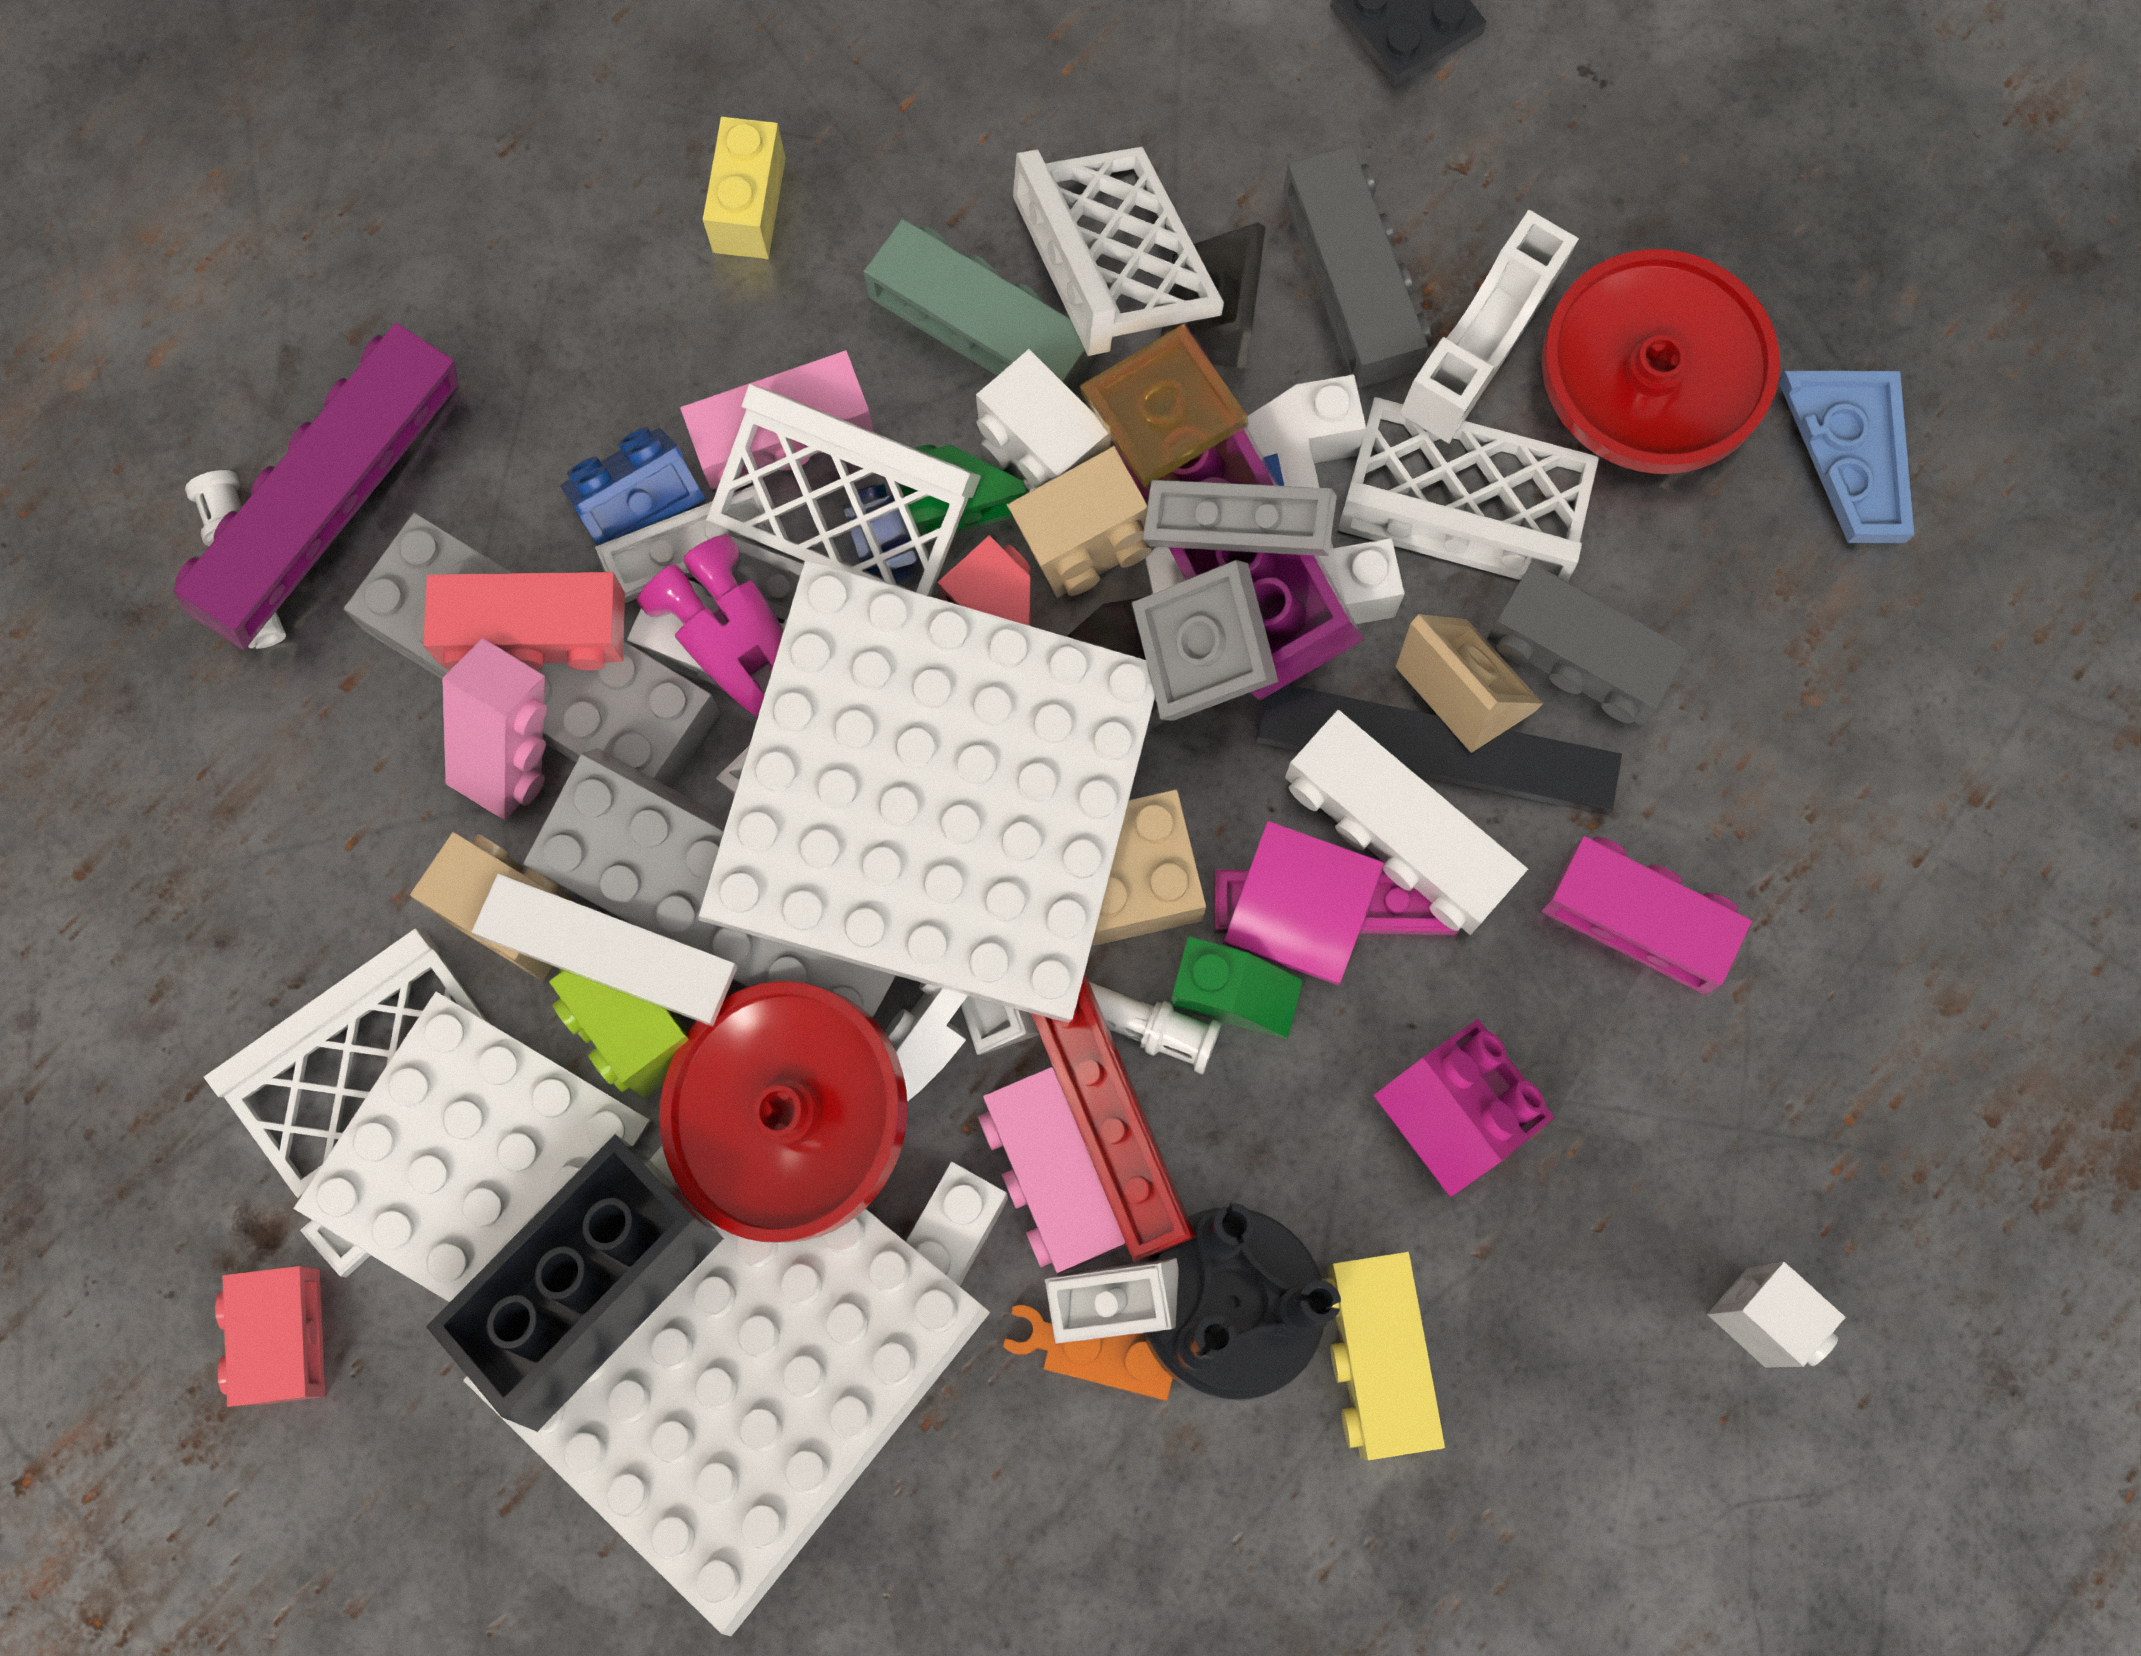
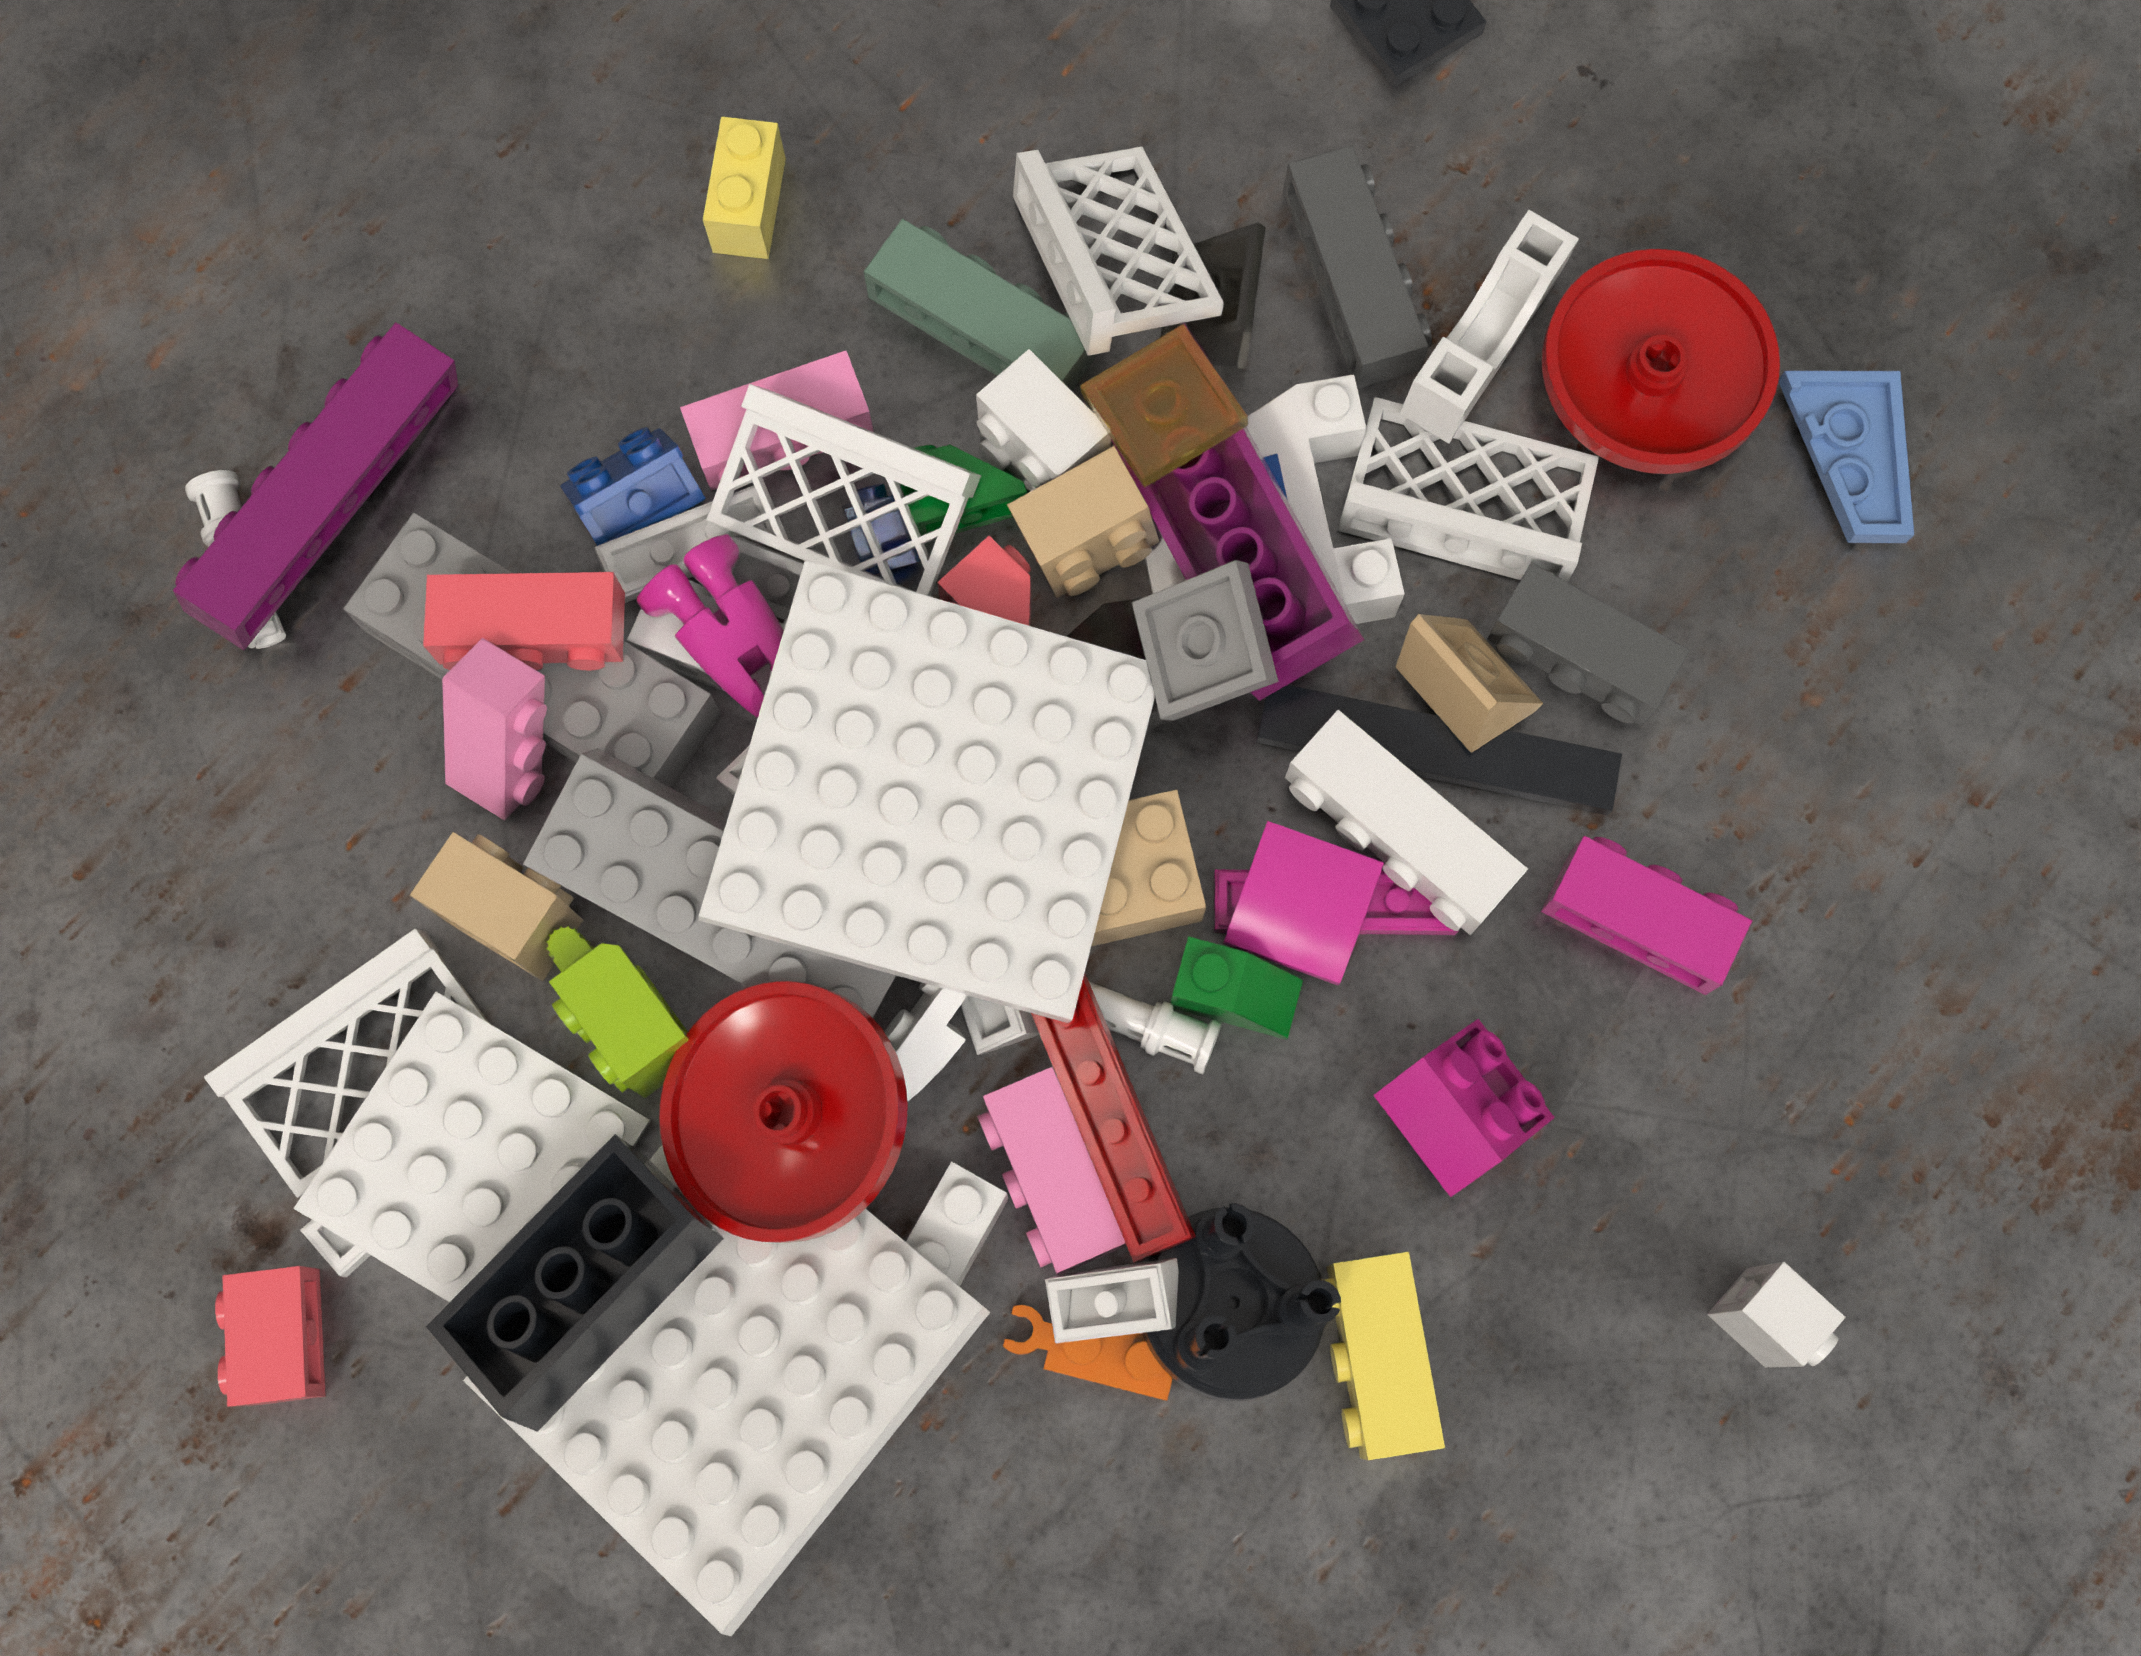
(605, 949): white tile -> none
(1240, 517): light grey plate -> none

